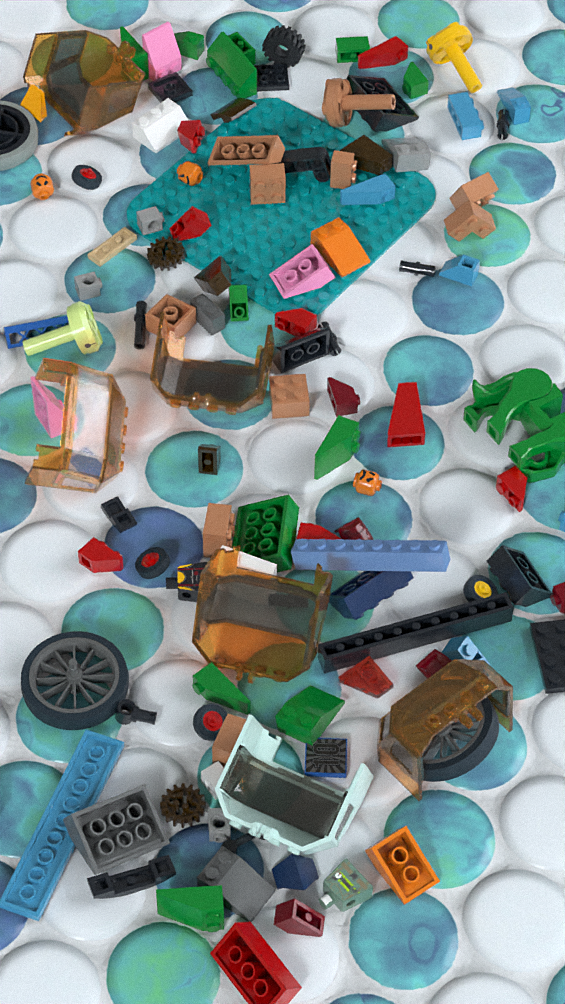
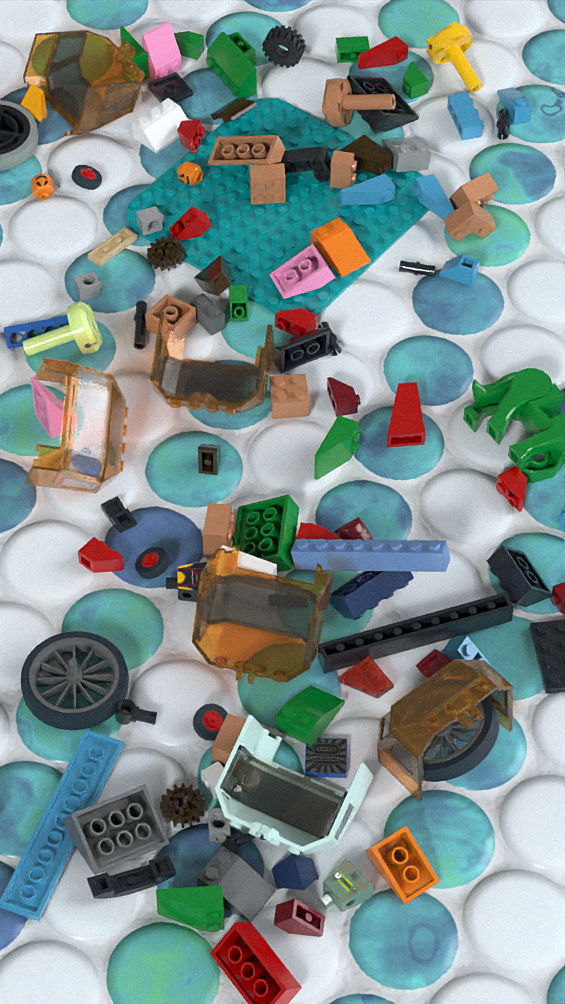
(219, 689): green slope -> none
(272, 77): black tile -> none
(367, 482): orange head -> none
(432, 196): none -> dark azure slope
(479, 587): black wheel -> none

